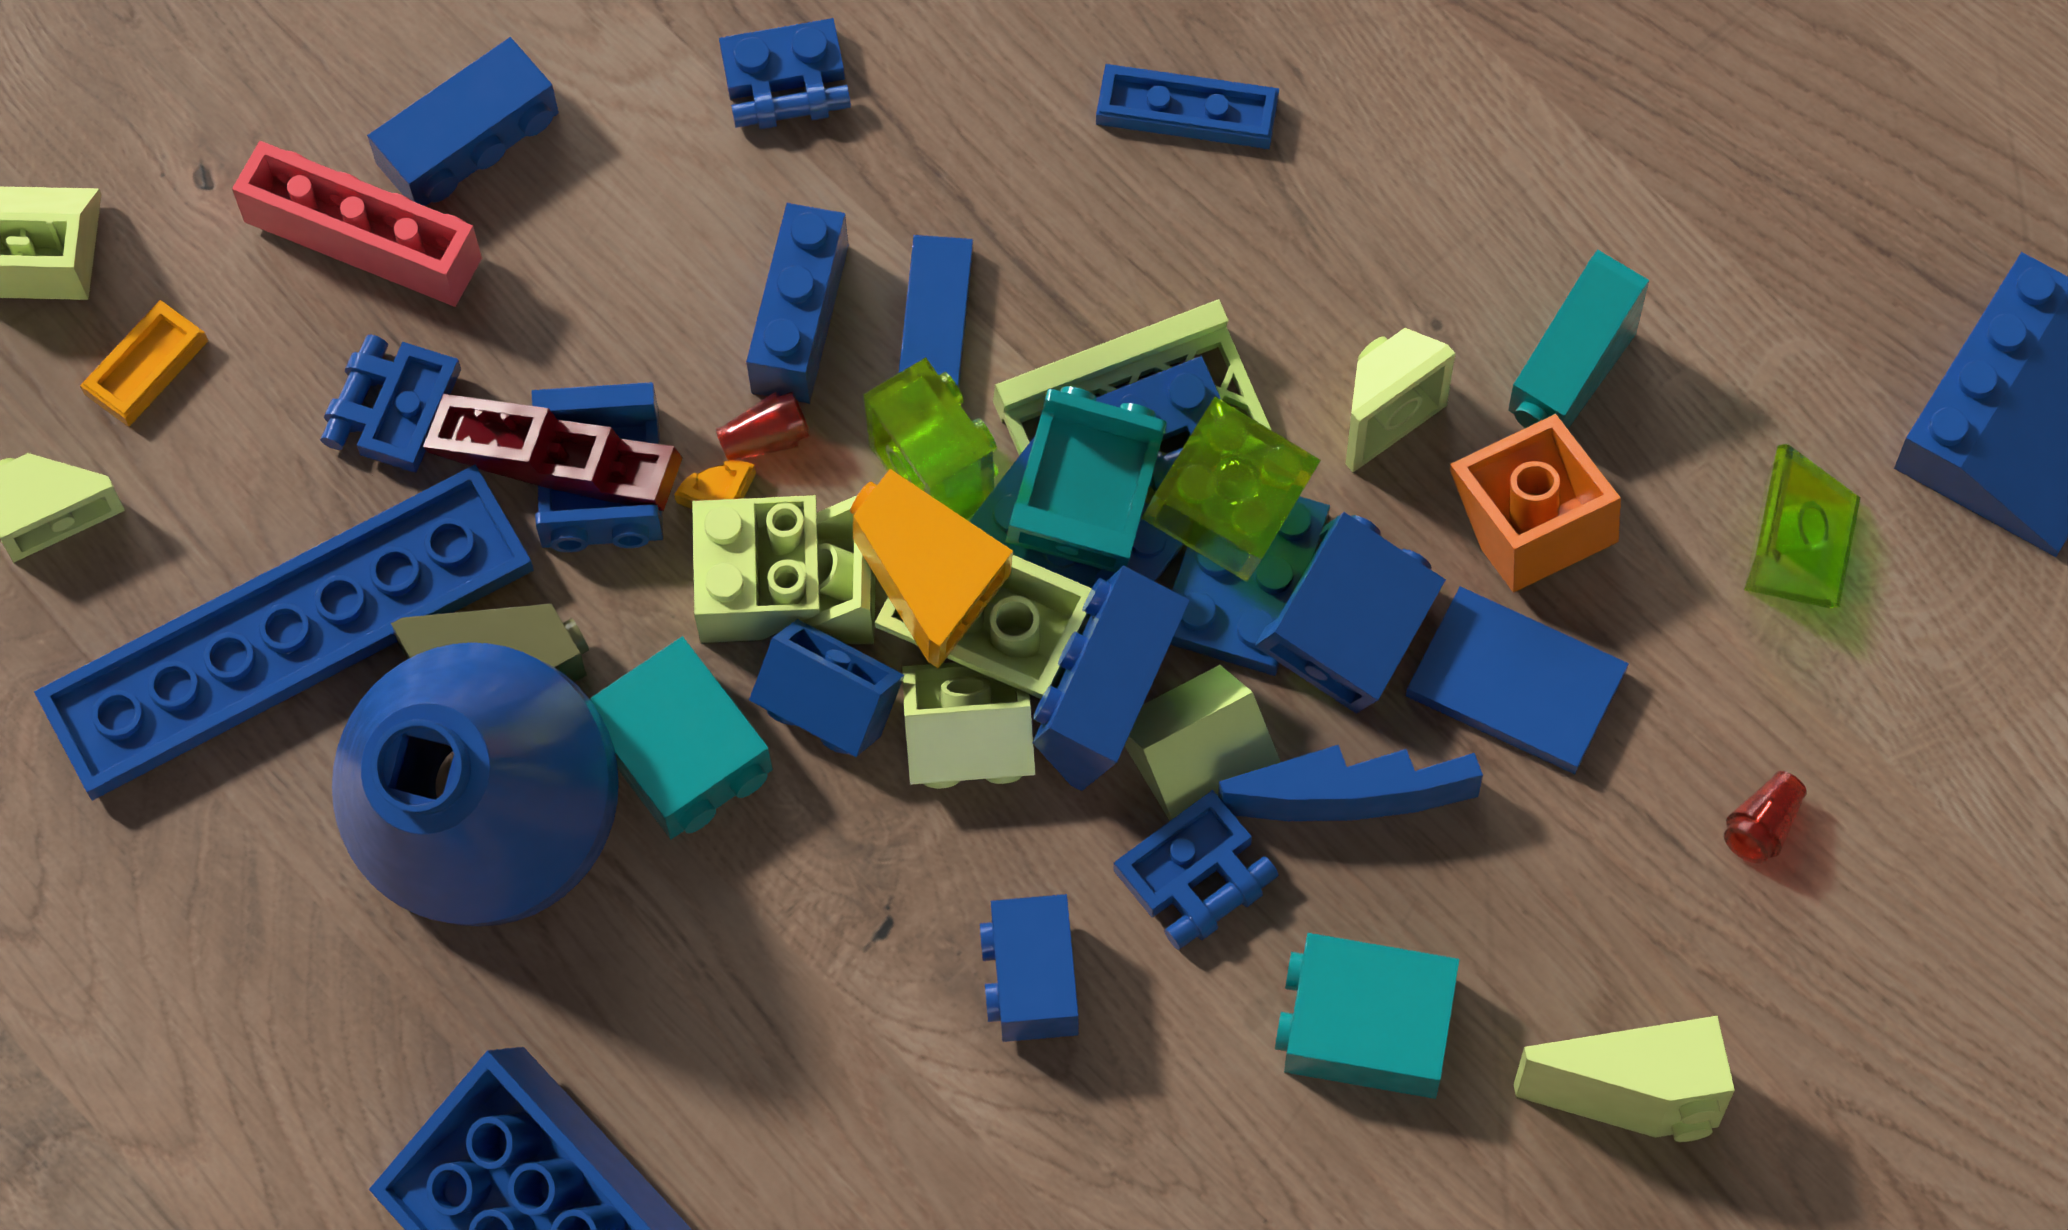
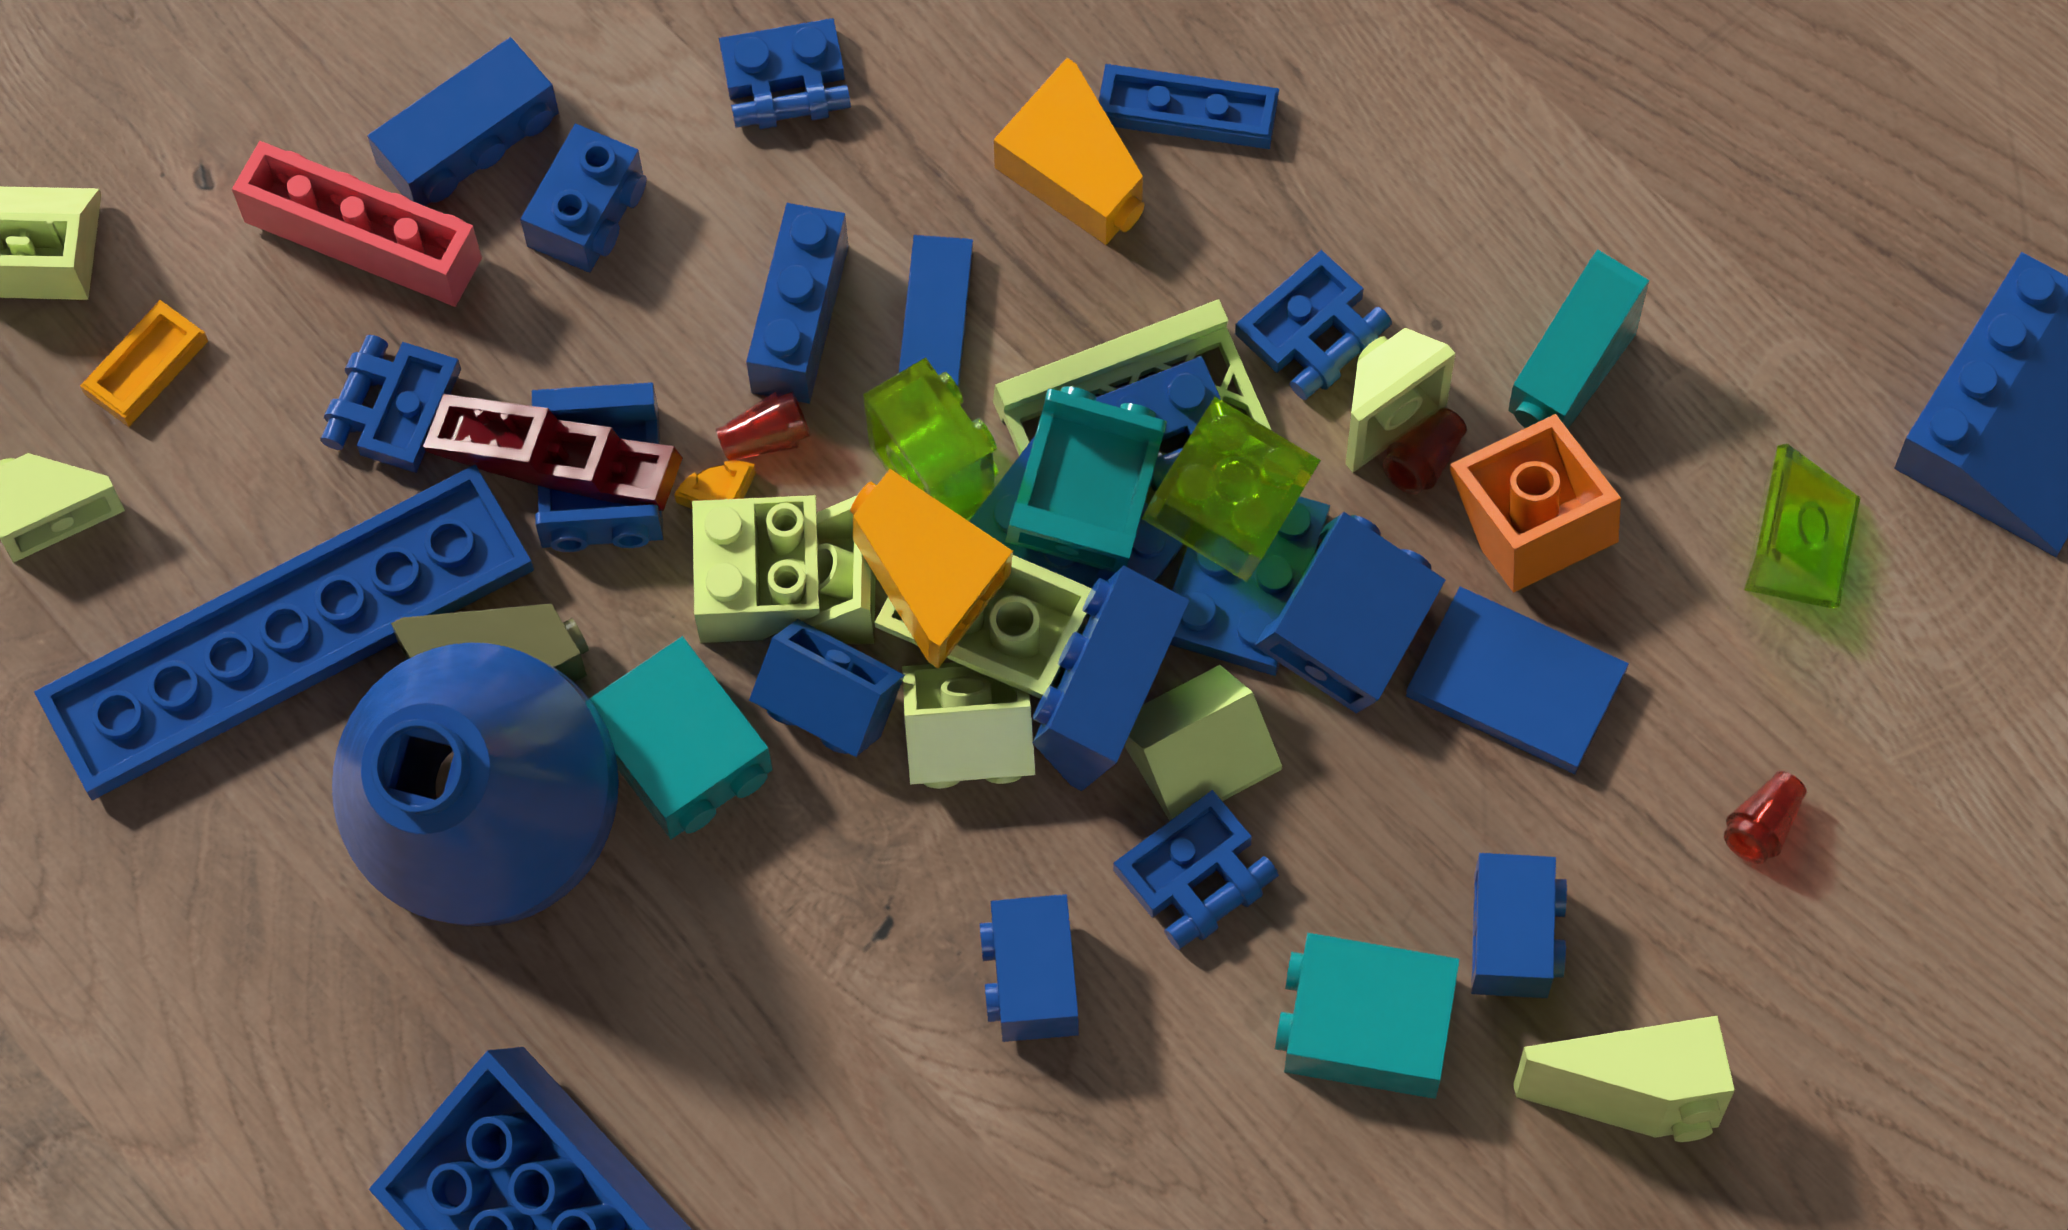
(584, 198): none -> blue brick
(1072, 156): none -> light orange slope
(1300, 312): none -> blue plate
(1327, 790): blue slope -> none
(1422, 453): none -> clear red cone
(1516, 925): none -> blue brick

